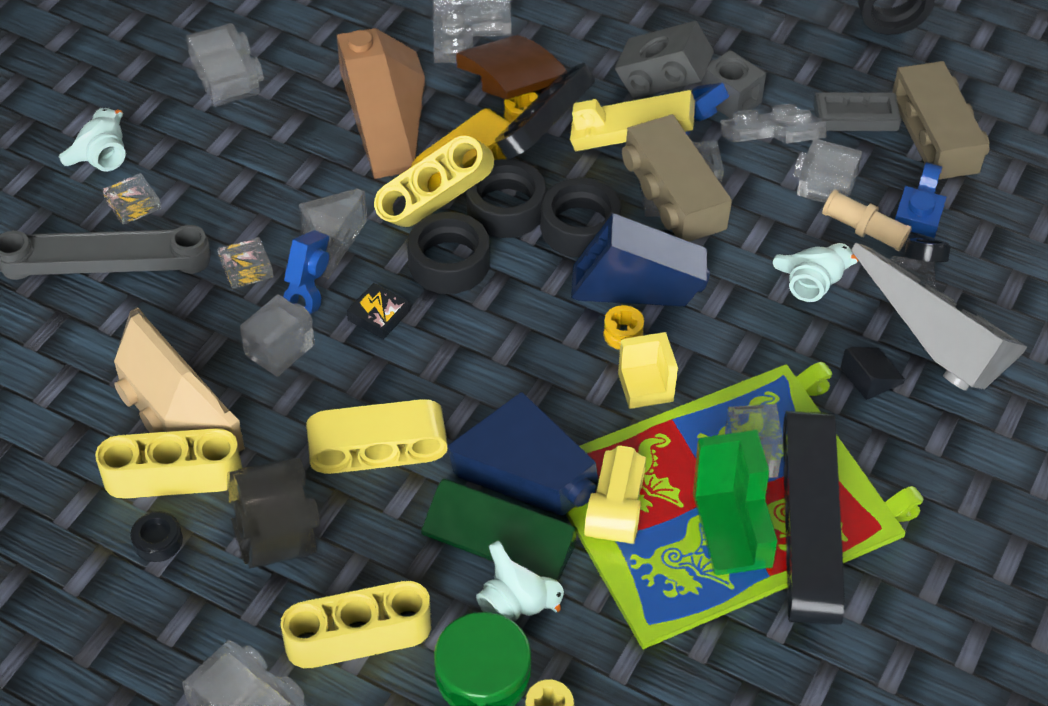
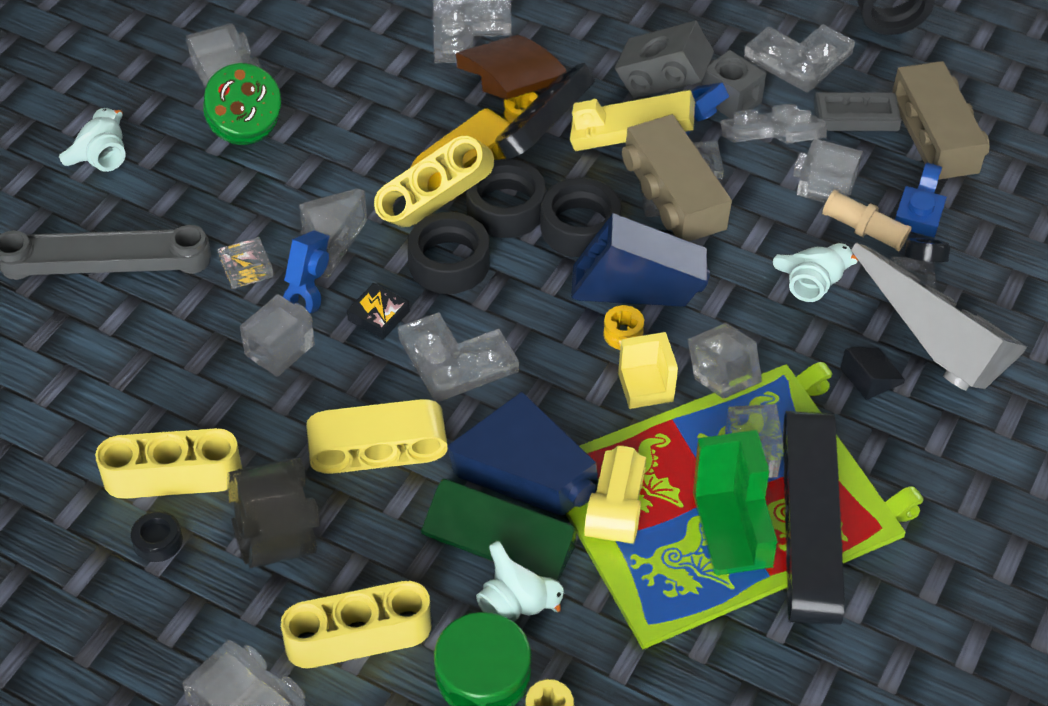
(131, 199): clear tile -> none
(165, 385): tan wedge -> none
(242, 103): none -> green head
(385, 97): medium nougat wedge -> none
(451, 366): none -> clear plate
(725, 360): none -> clear brick
(800, 63): none -> clear plate

